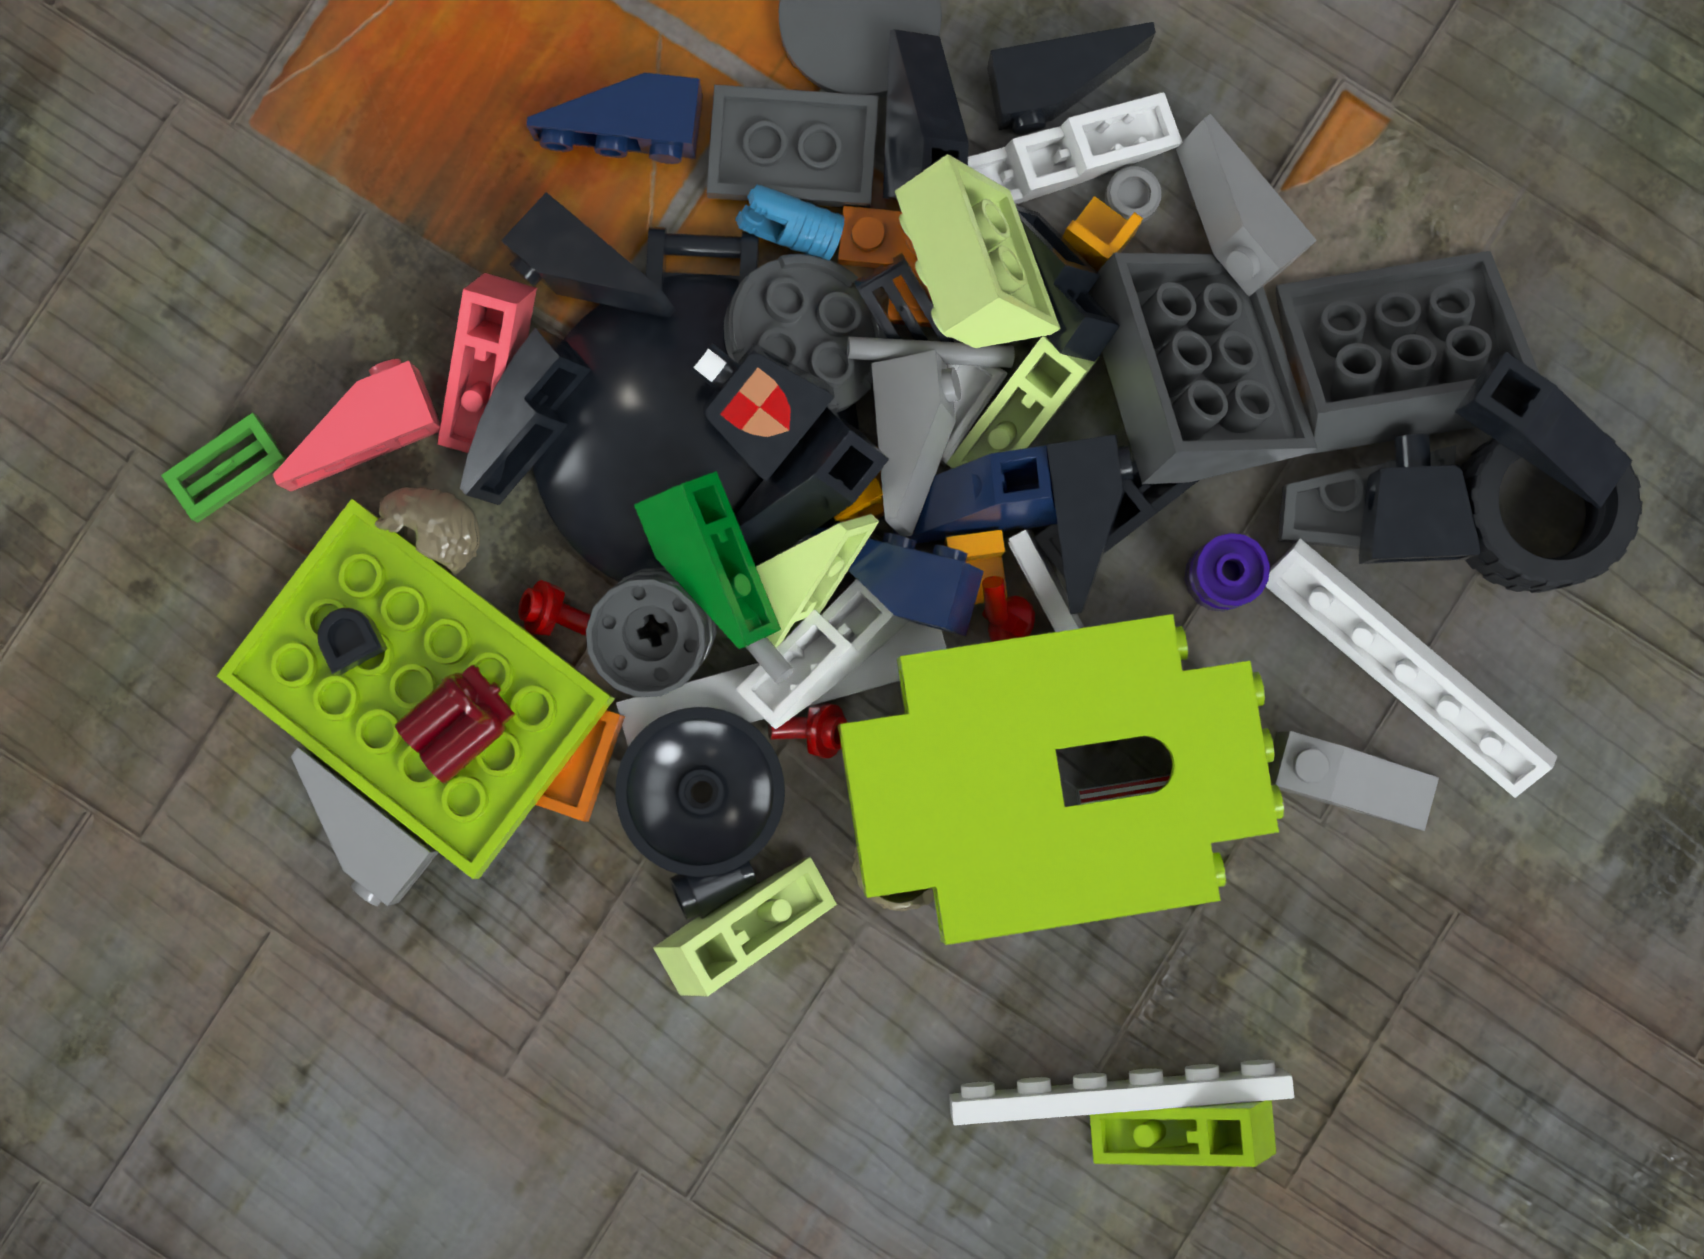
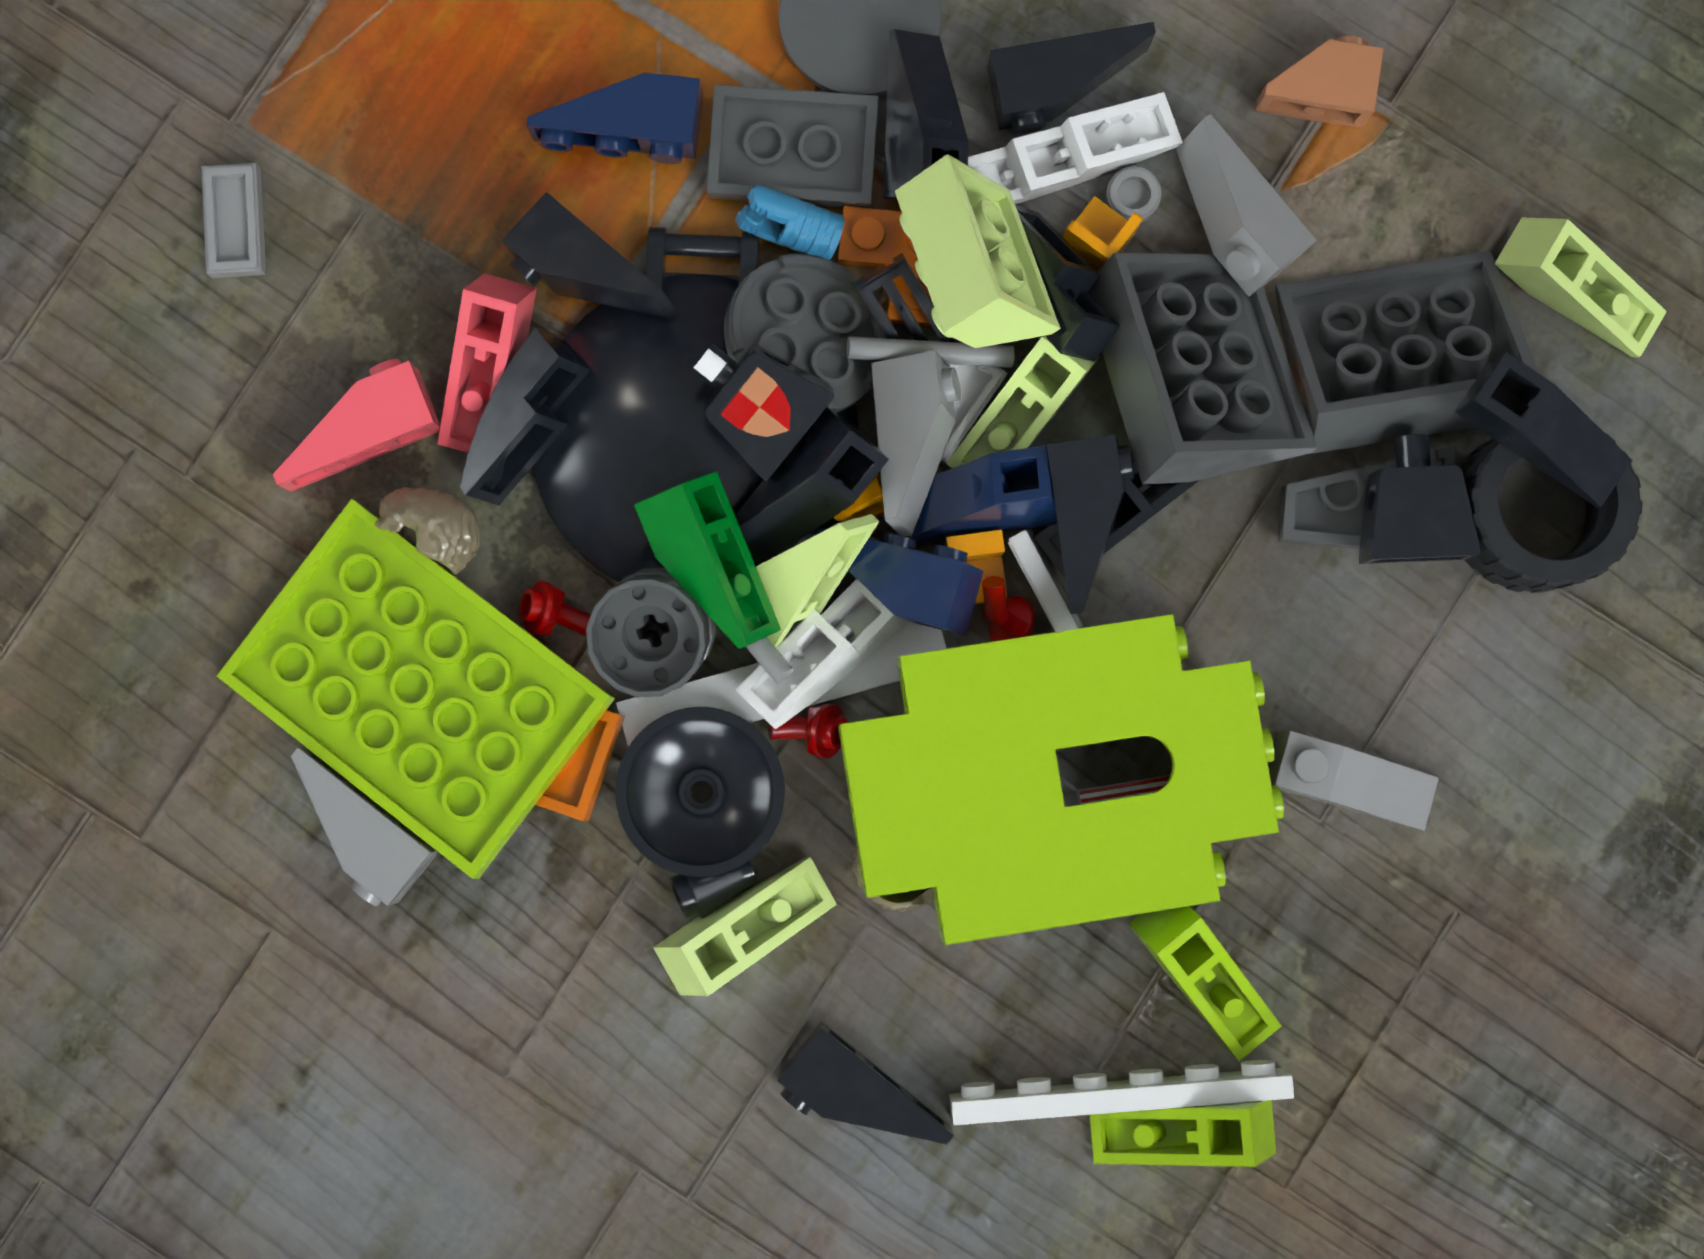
(233, 220): none -> light grey tile
(237, 485): bright green tile -> none
(348, 639): black tile -> none
(455, 722): dark red piece -> none
(851, 1089): none -> black slope
(1207, 977): none -> lime slope
(1227, 572): dark purple wheel -> none
(1328, 85): none -> nougat slope
(1409, 669): white plate -> none
(1580, 282): none -> yellowish green slope

